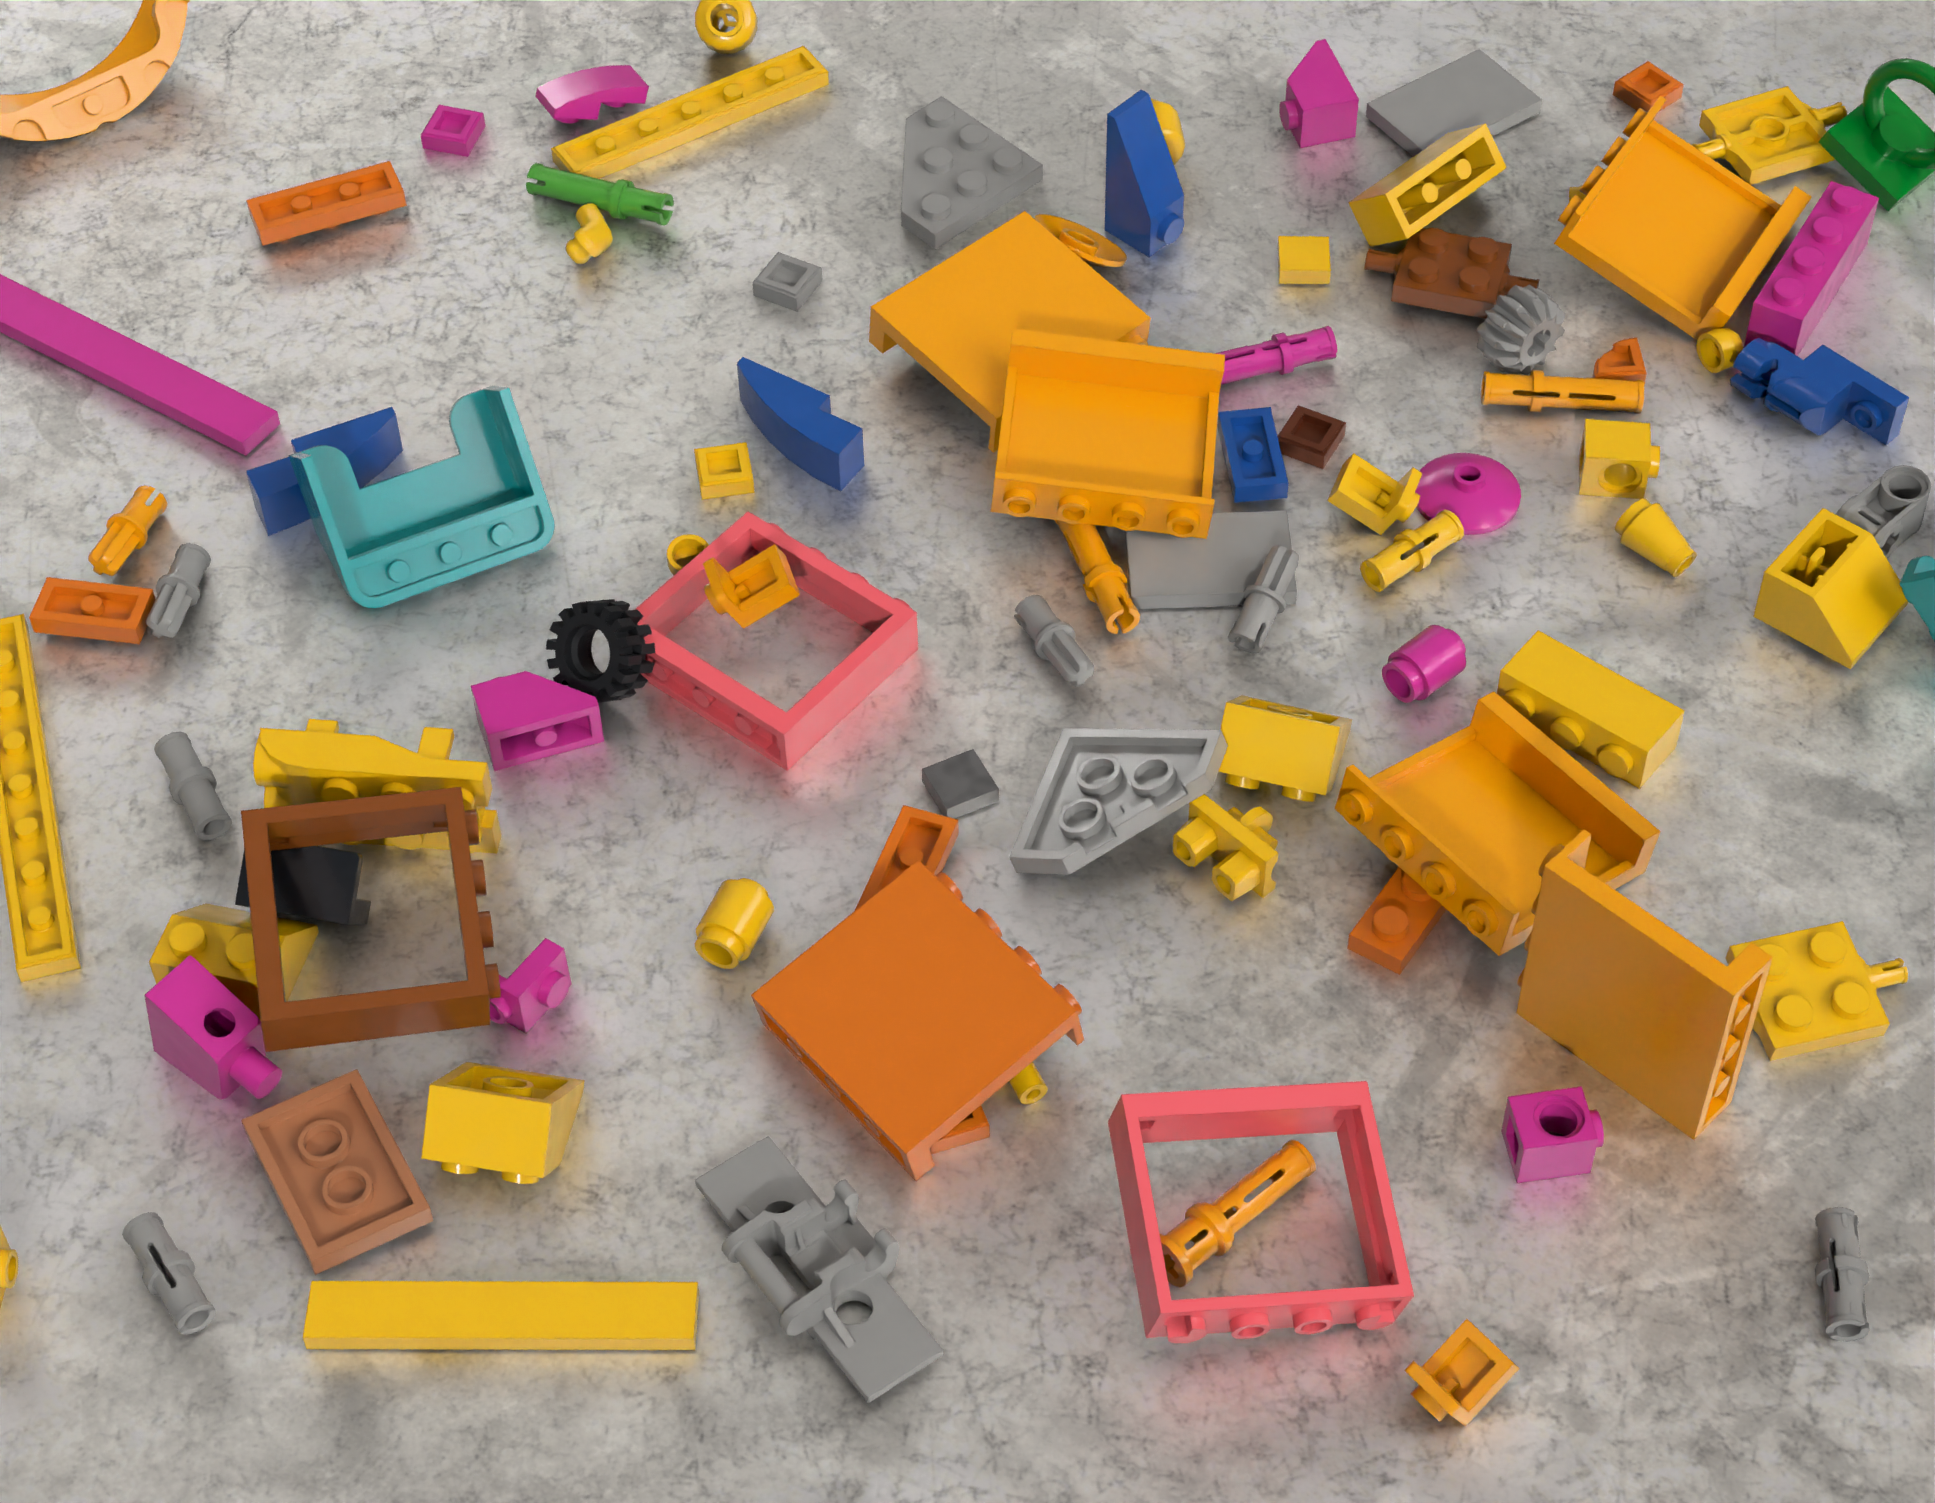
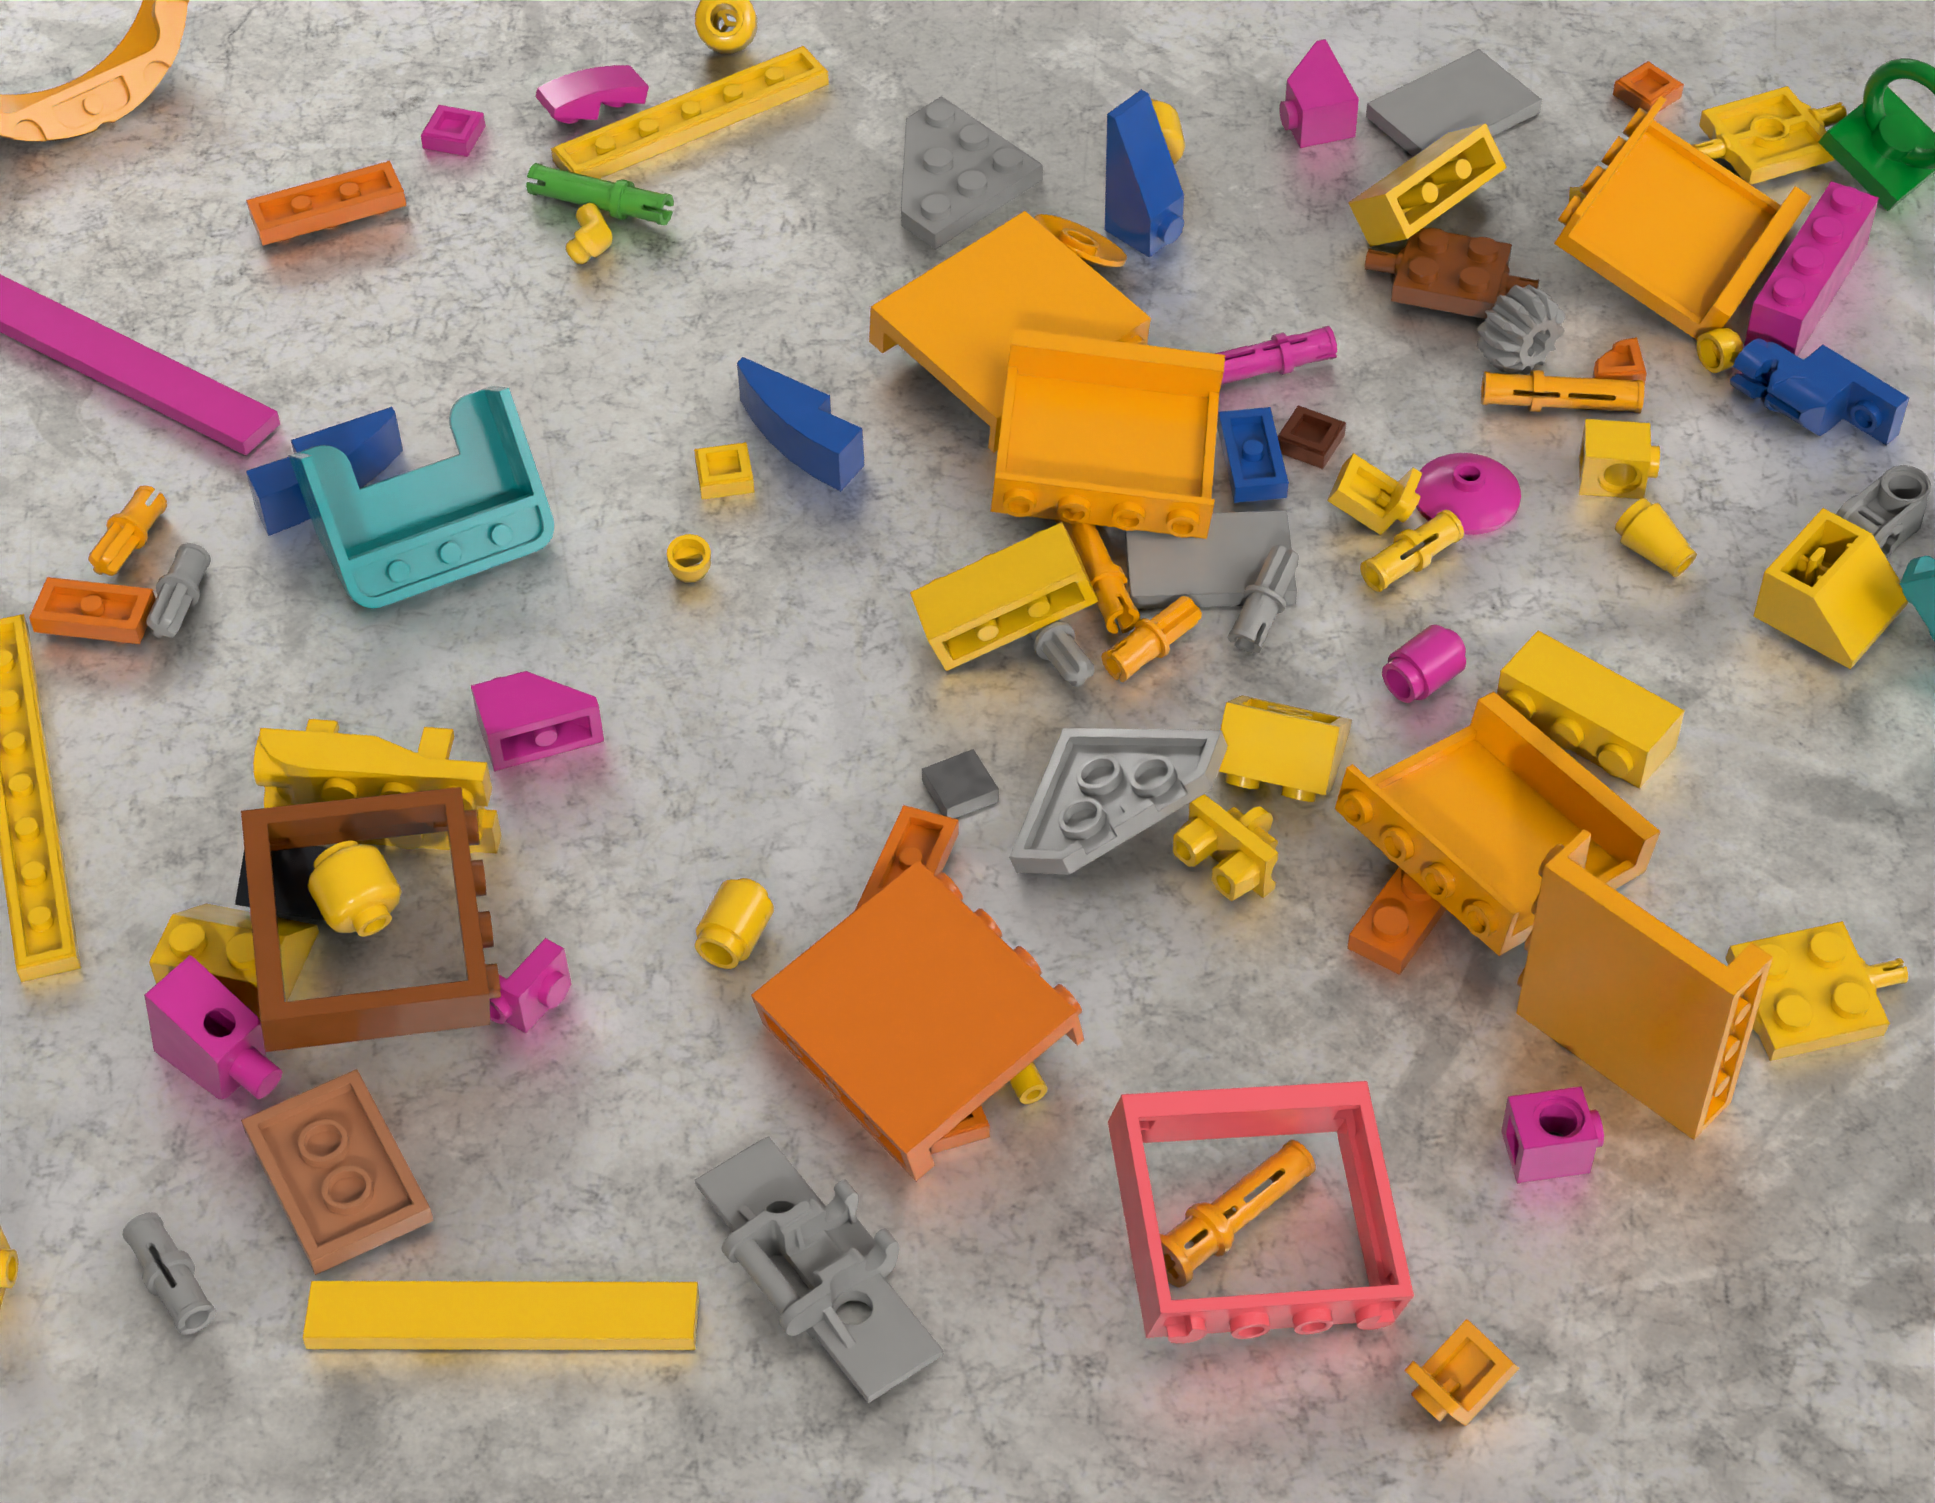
(192, 786): light grey pin -> none
(354, 888): none -> yellow head
(500, 1121): yellow slope -> none
(625, 645): black tyre -> none
(735, 708): coral window -> none
(752, 587): light orange bracket -> none
(787, 281): light grey tile -> none
(1003, 596): none -> yellow brick
(1151, 638): none -> light orange axle
(1304, 260): yellow tile -> none
(1842, 1274): light grey pin -> none

